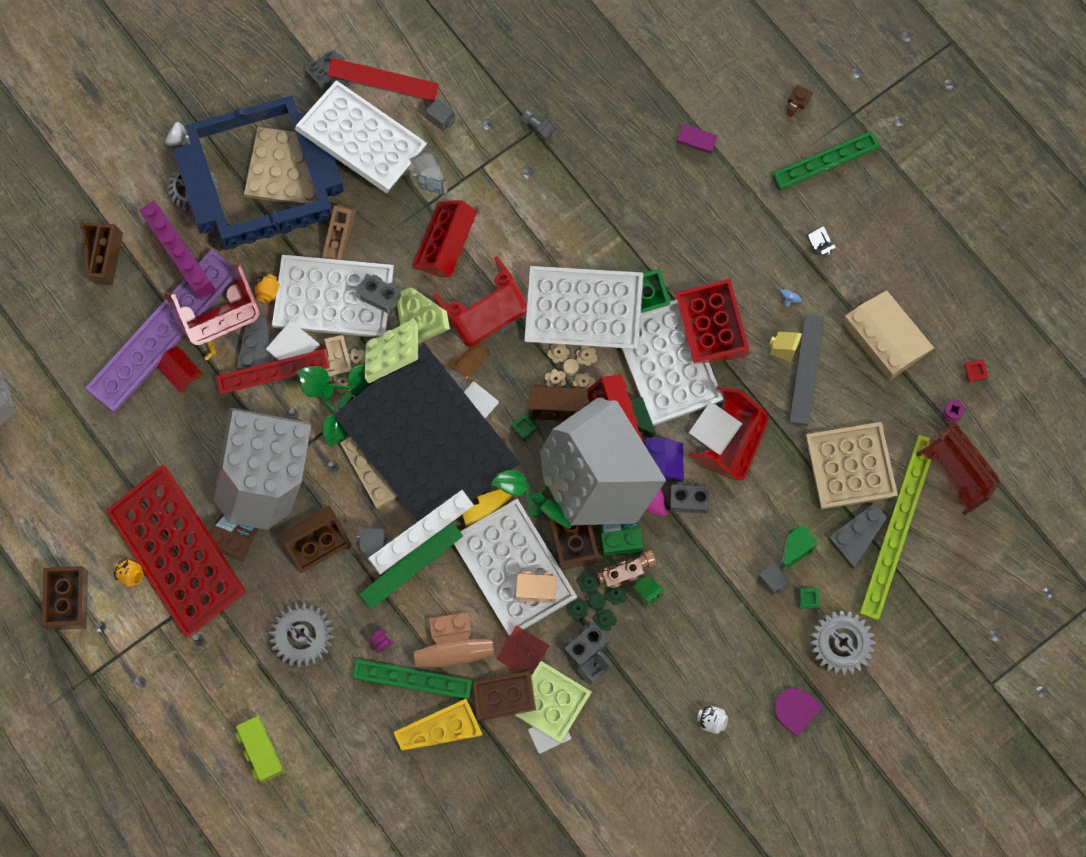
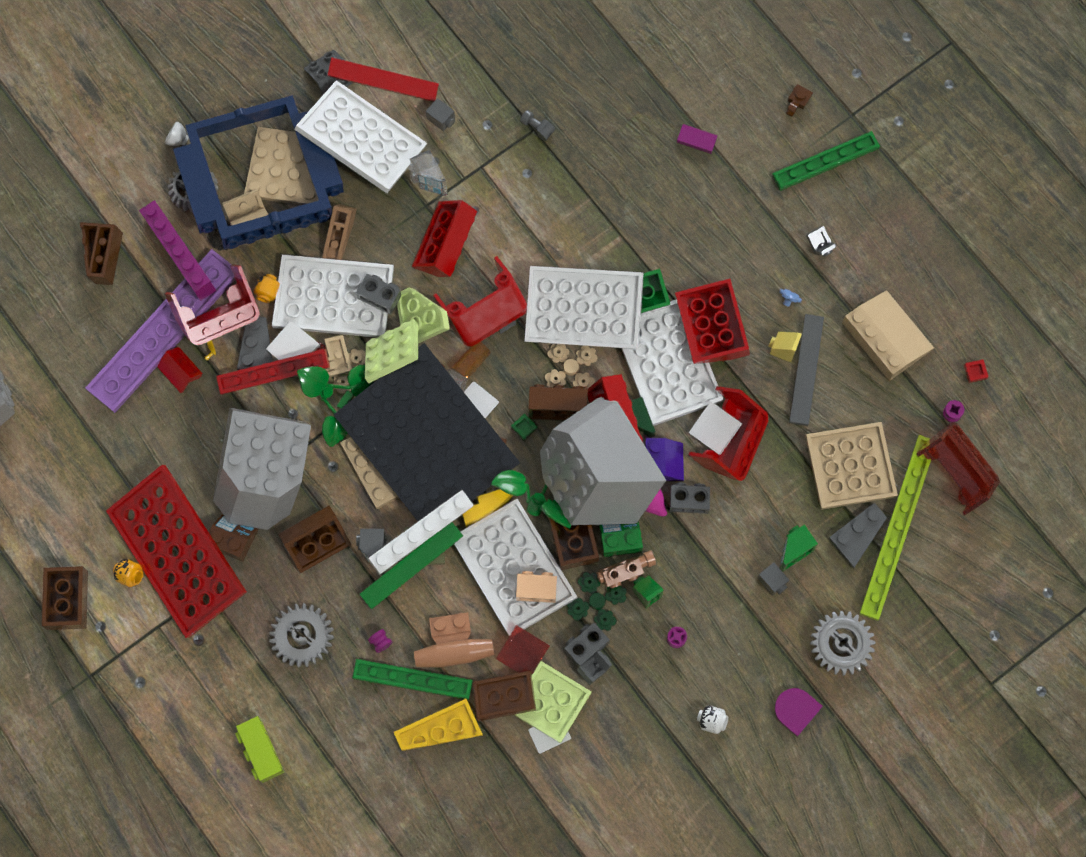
(245, 208): none -> tan bracket
(677, 634): none -> magenta wheel
(809, 598): green tile -> none

